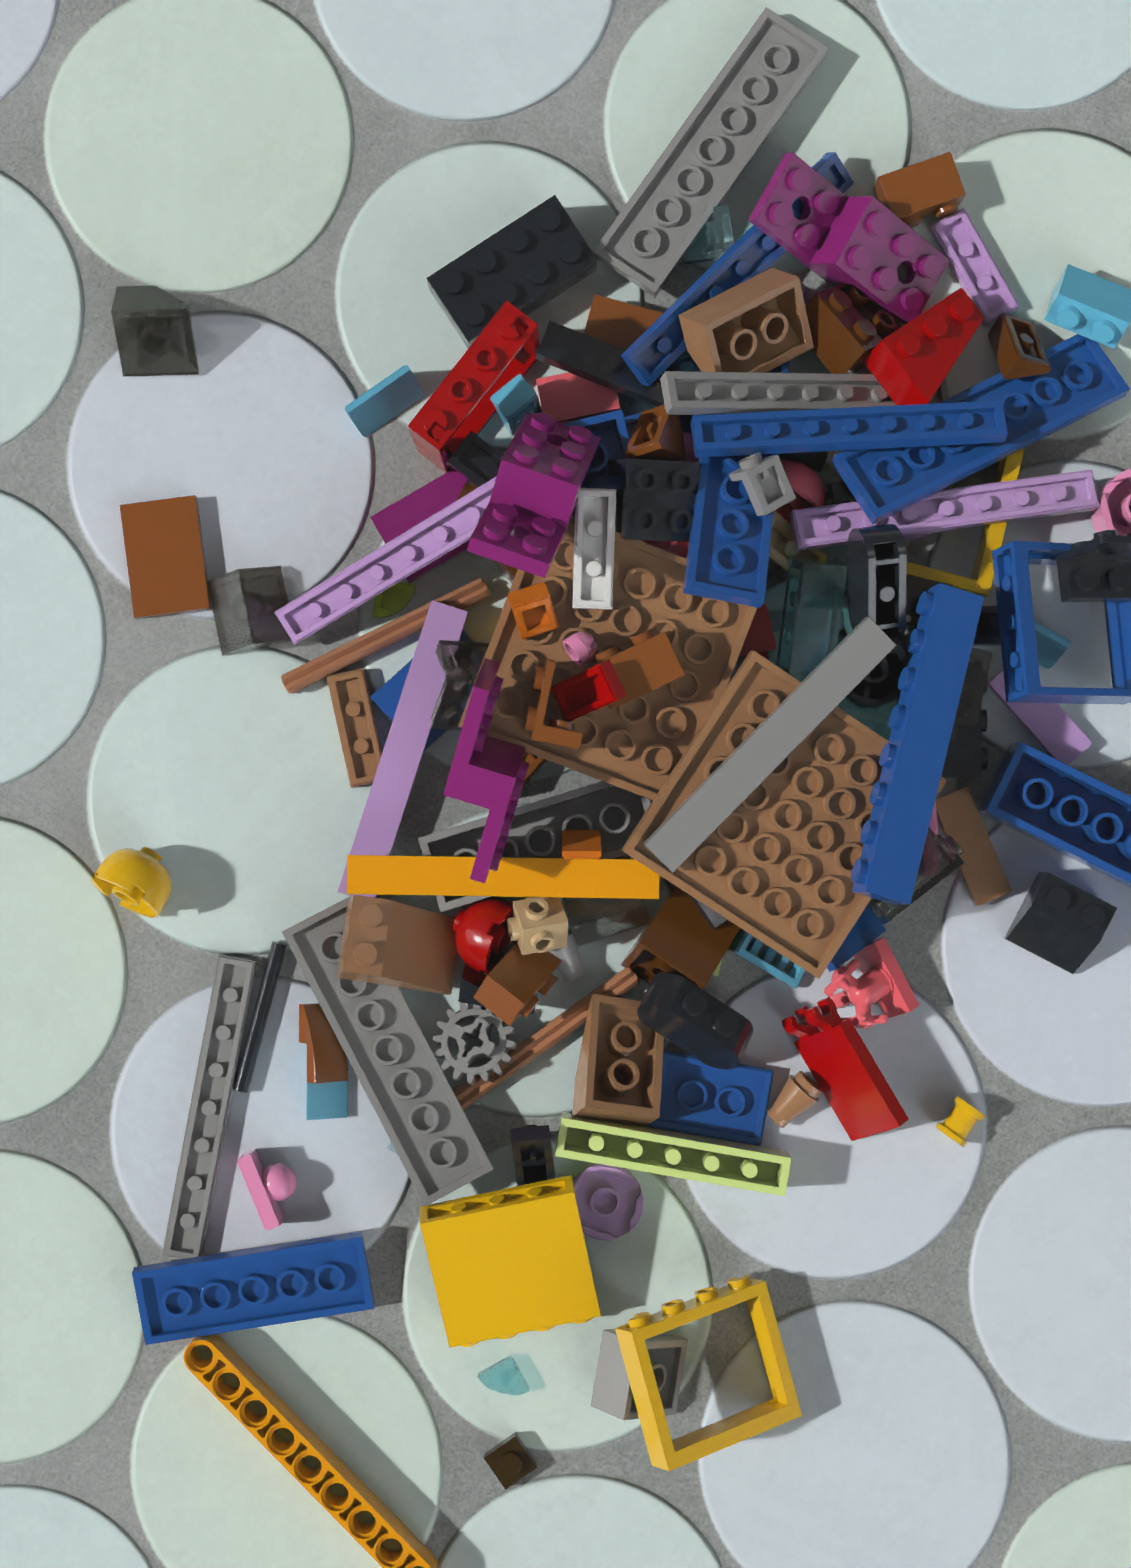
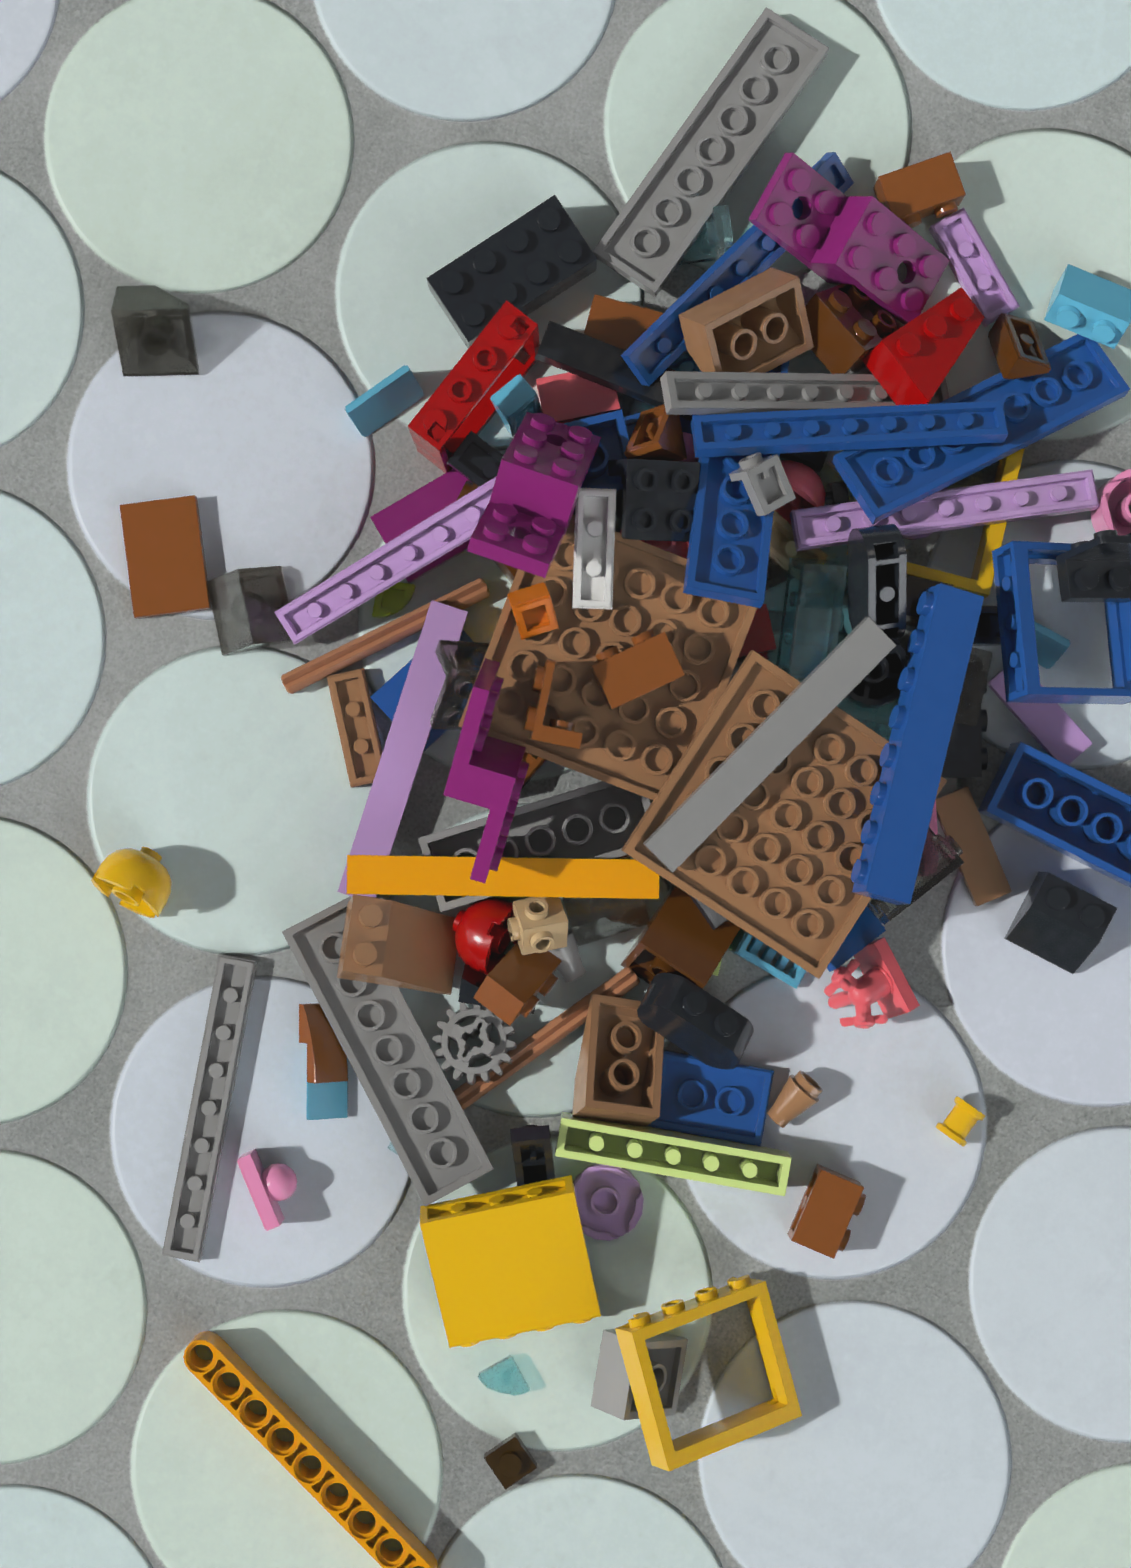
(253, 1288): blue plate -> none
(259, 1017): black bar -> none
(580, 647): bright pink hinge -> none
(581, 844): orange slope -> none
(588, 691): red tile -> none
(826, 1211): none -> dark orange brick
(845, 1070): red tile -> none

